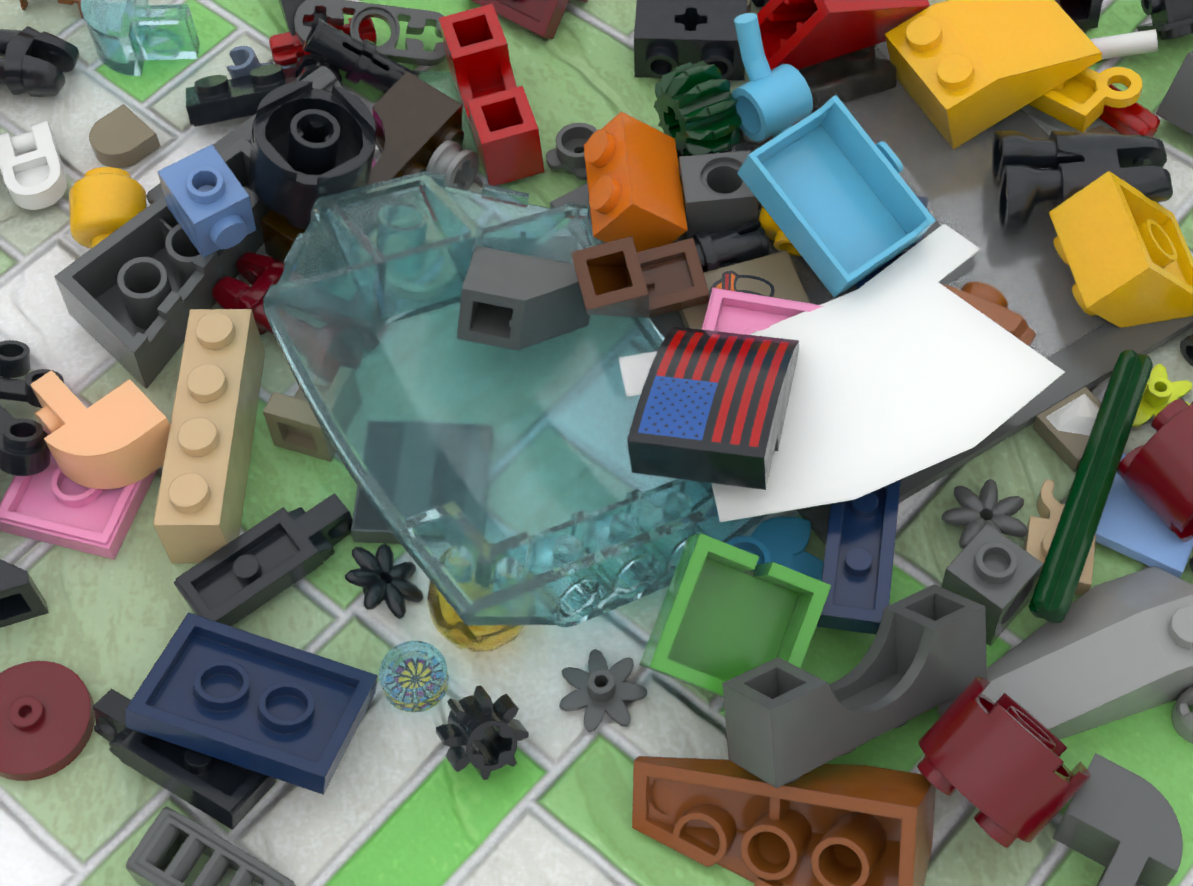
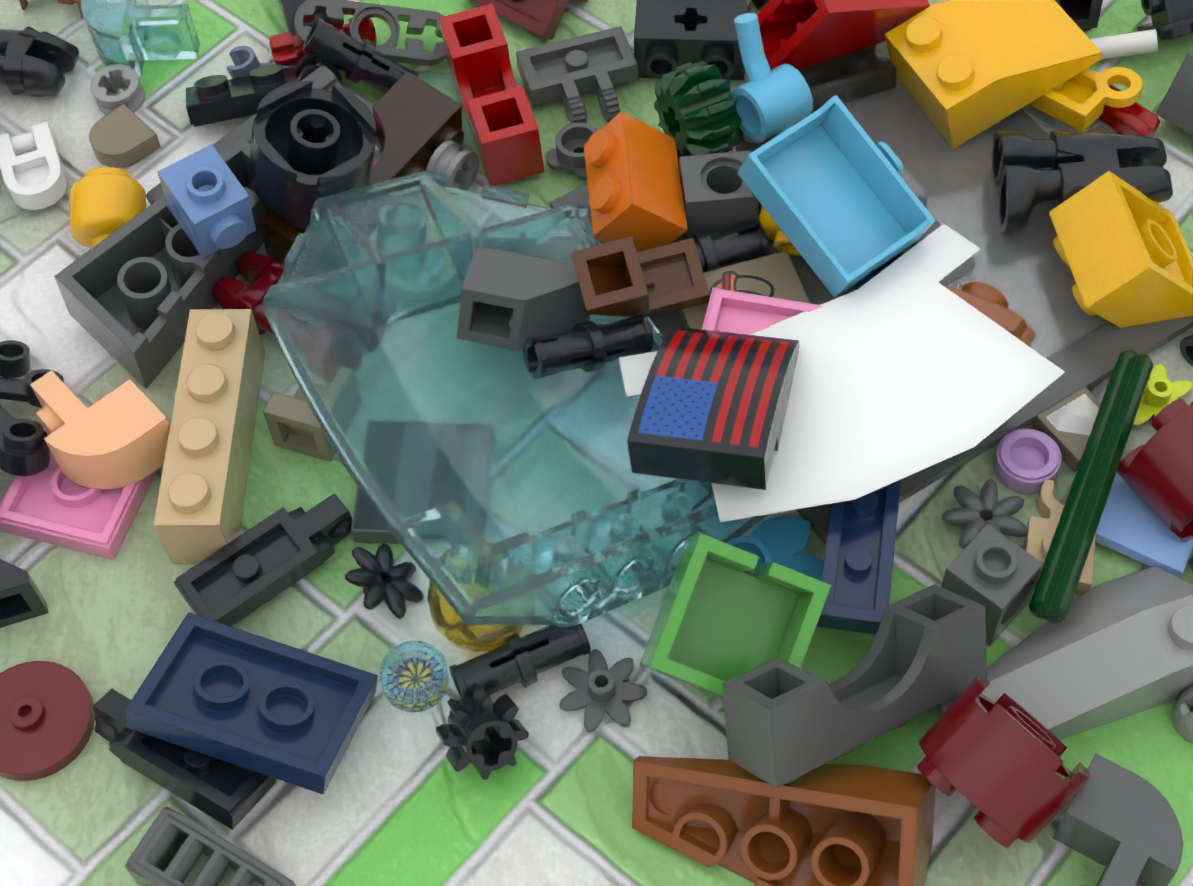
(113, 77): none -> light grey bush
(520, 659): none -> black pin
(578, 67): none -> dark grey hinge
(587, 346): none -> black pin
(1026, 460): none -> lavender tile

